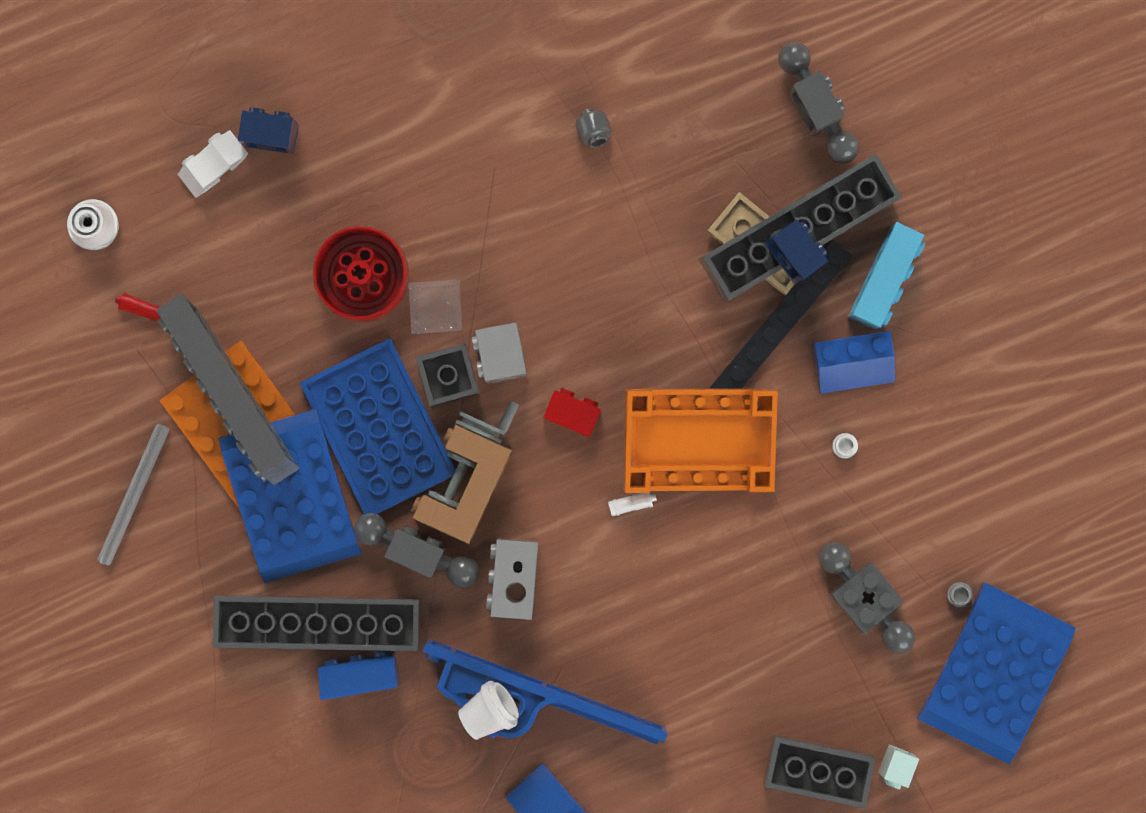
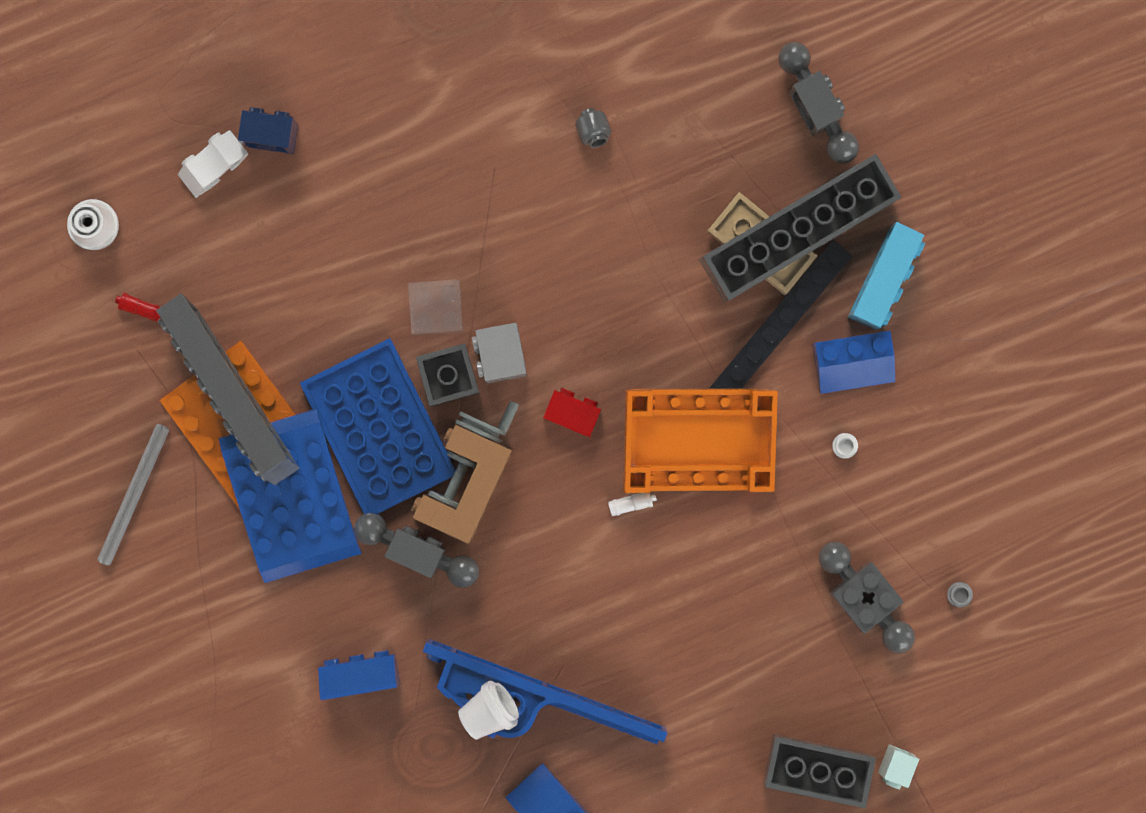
(316, 622): dark grey brick -> none
(369, 304): red wheel -> none
(513, 564): light grey piece -> none
(796, 251): dark blue brick -> none
(997, 673): blue slope -> none

